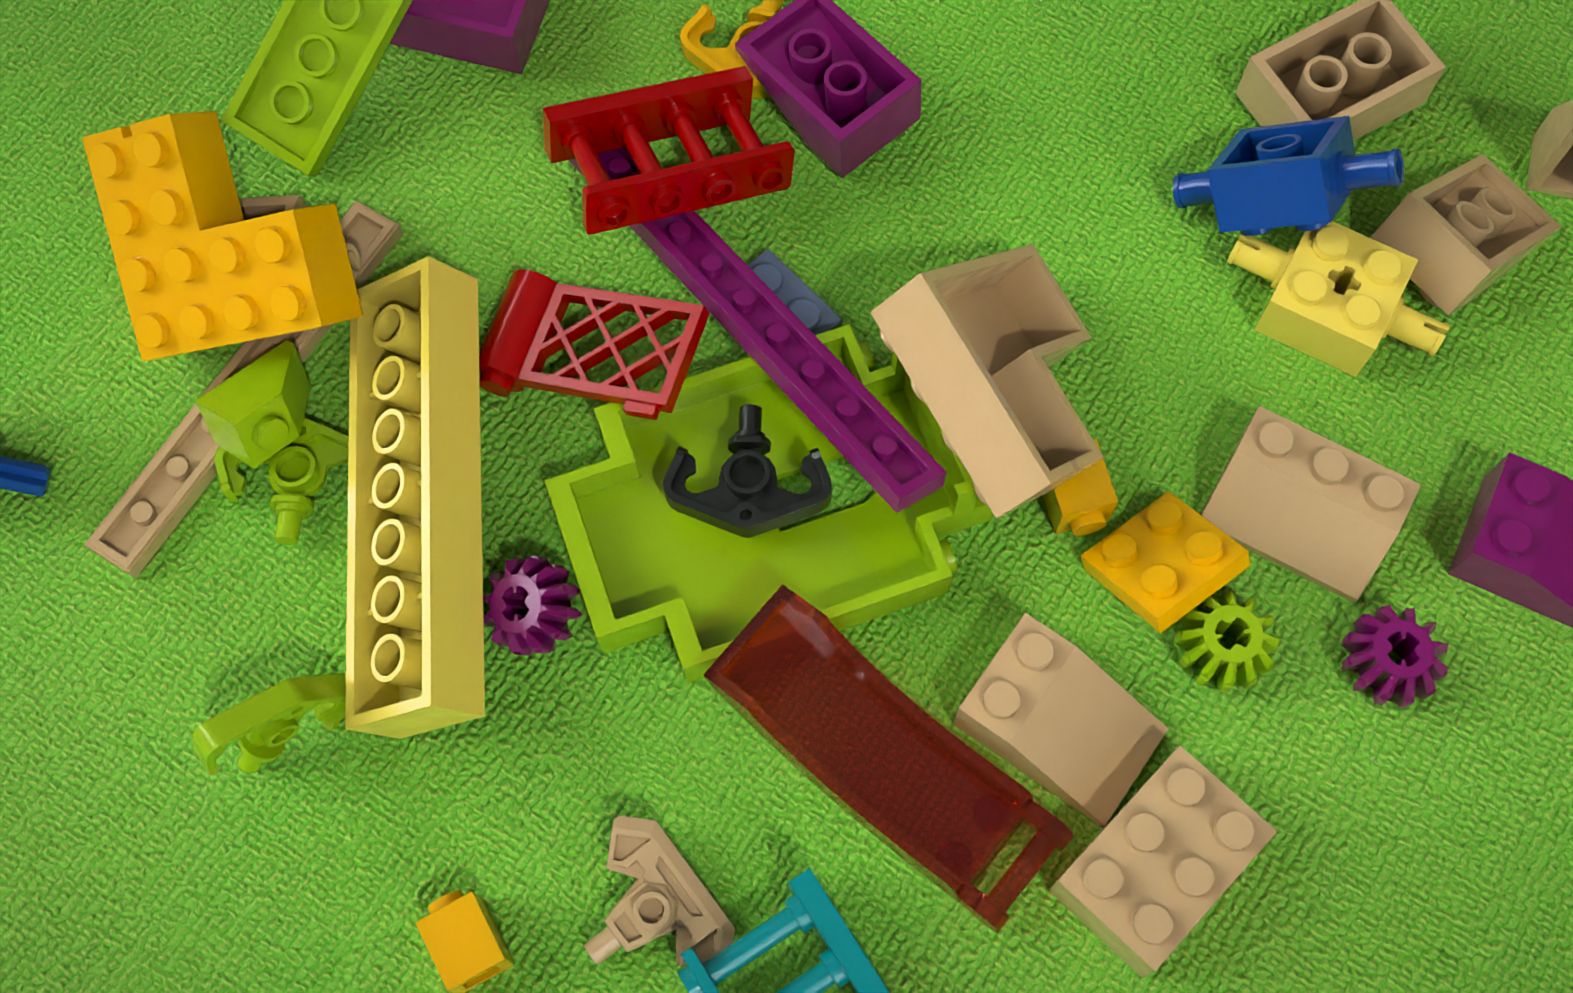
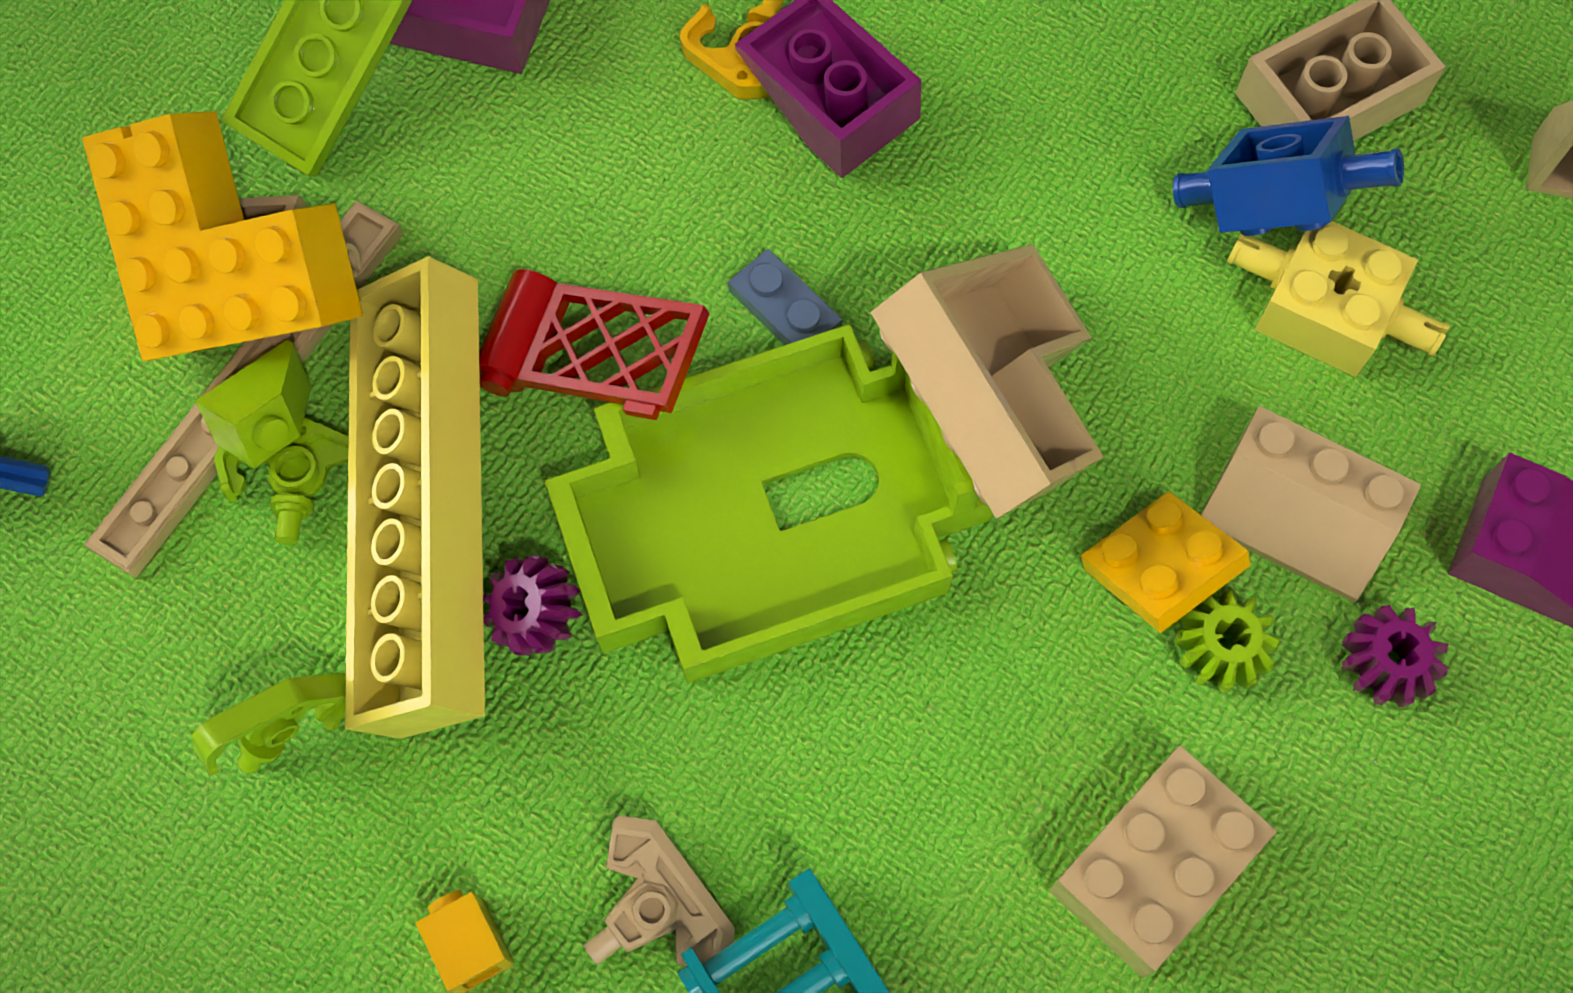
(656, 113): red fence -> none
(747, 491): pearl dark grey piece -> none
(788, 352): magenta plate -> none
(882, 755): clear red windscreen -> none
(1060, 720): tan slope -> none
(1083, 501): yellow brick -> none
(1465, 231): tan slope -> none

